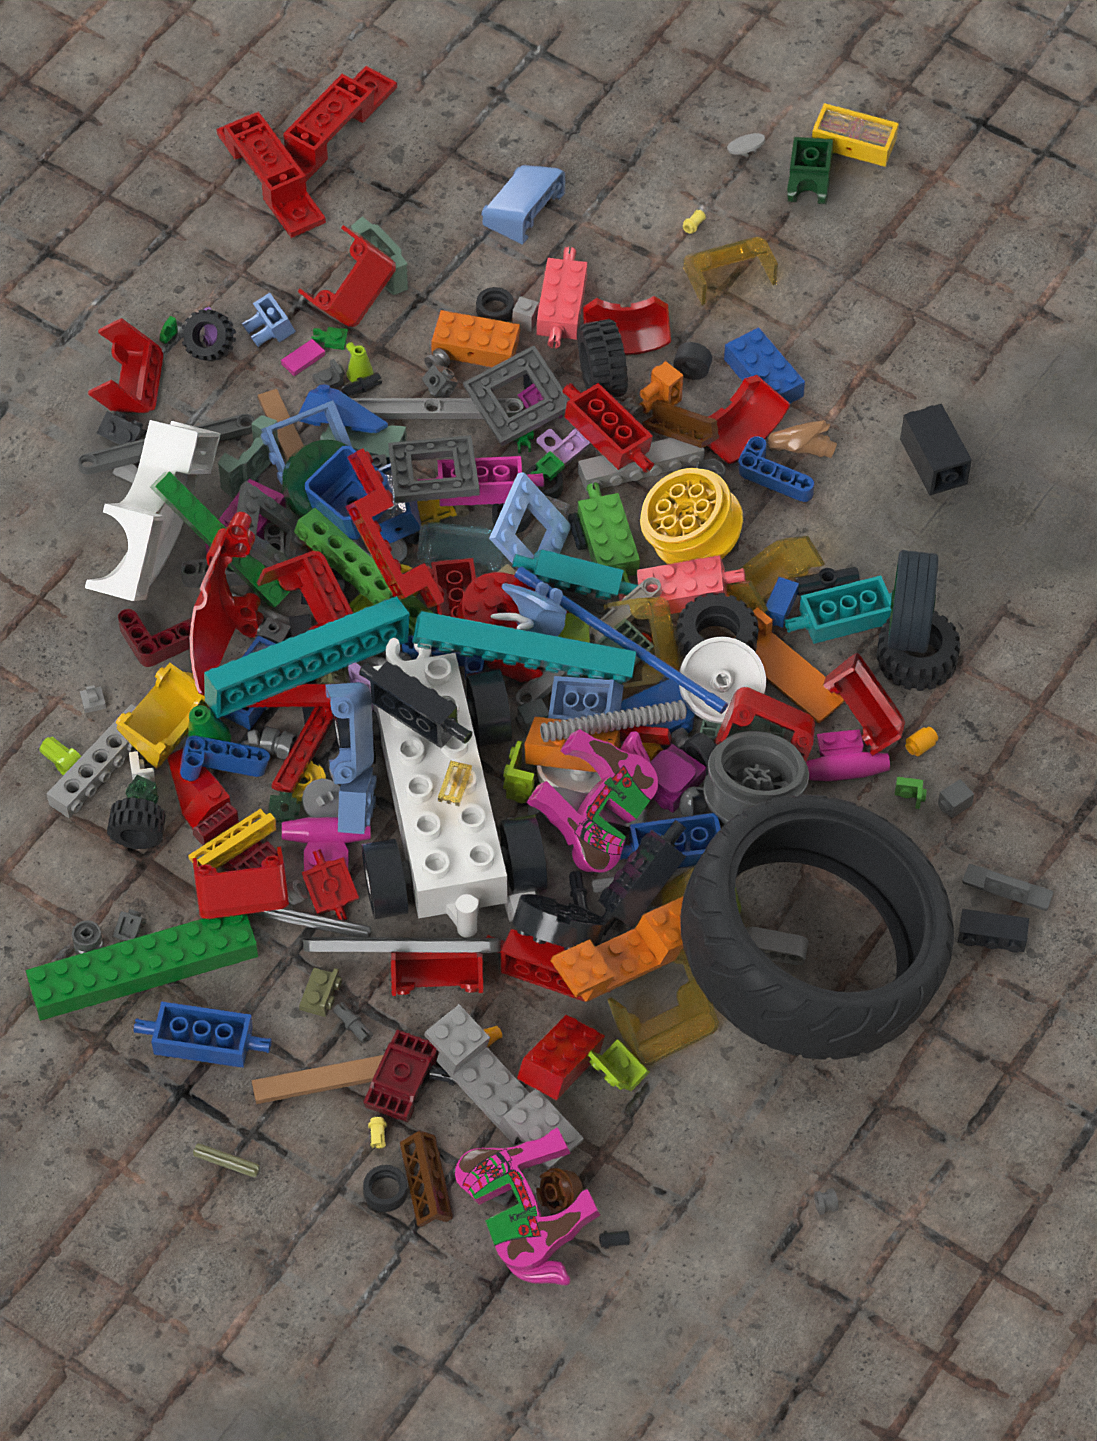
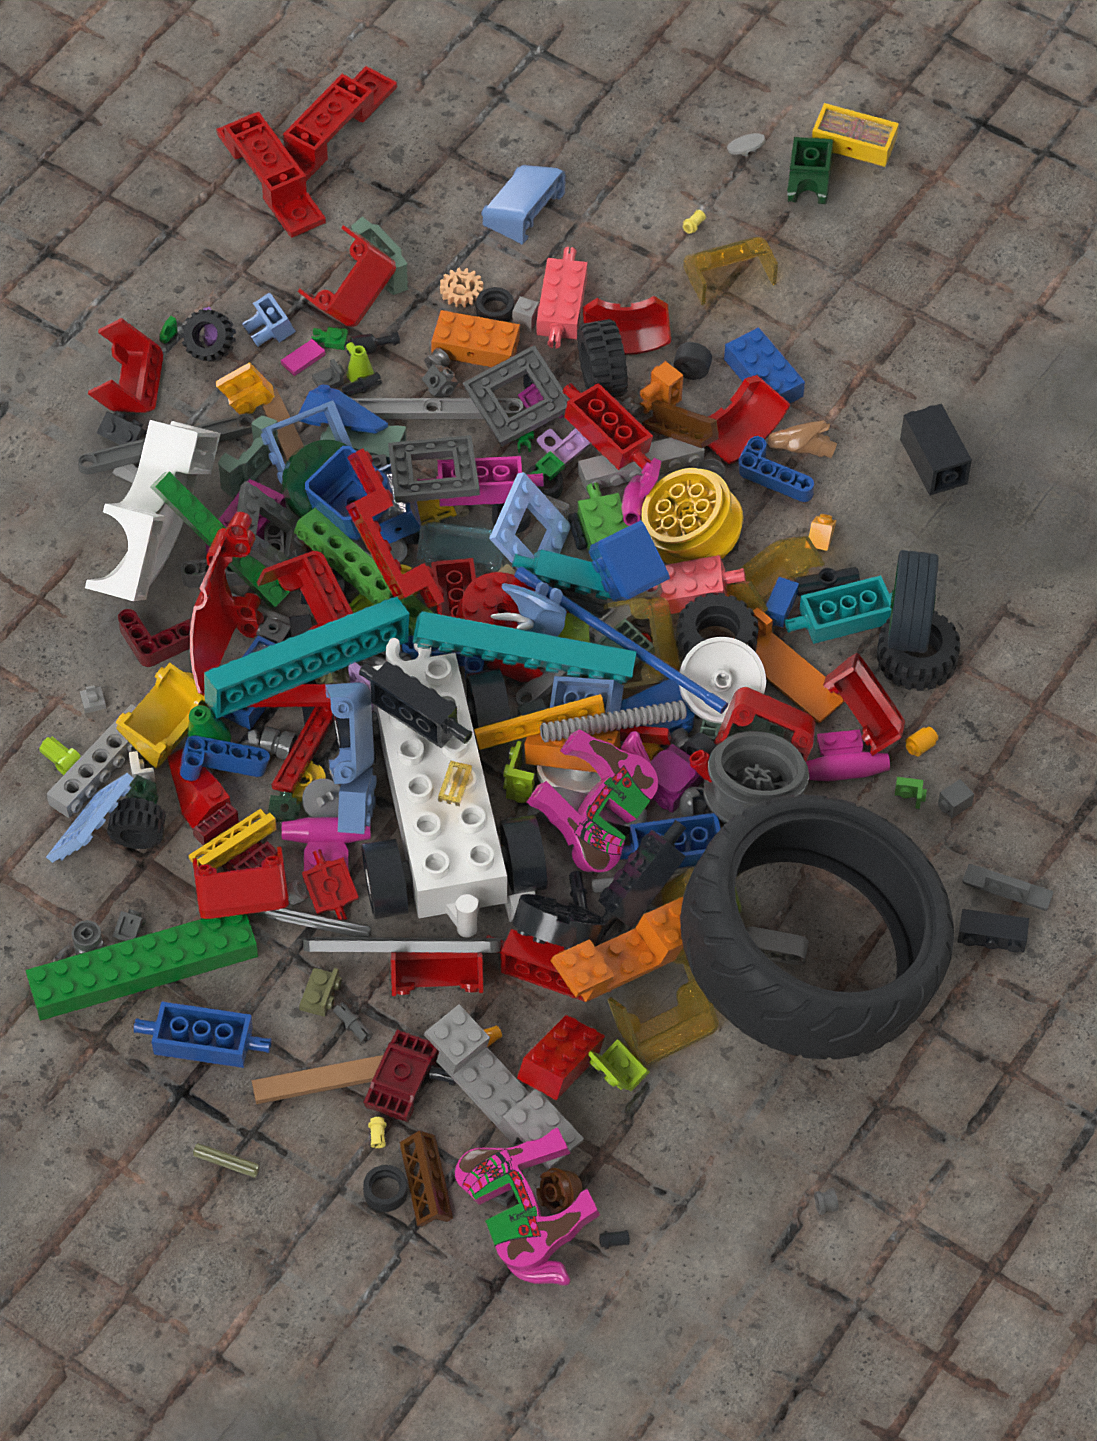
(90, 818): none -> light blue plate
(246, 389): none -> light orange plate
(370, 343): none -> black piece
(461, 287): none -> light nougat gear
(530, 723): none -> light orange tile
(628, 562): none -> blue plate
(637, 491): none -> dark pink plate
(699, 763): none -> red cone
(822, 531): none -> light orange slope

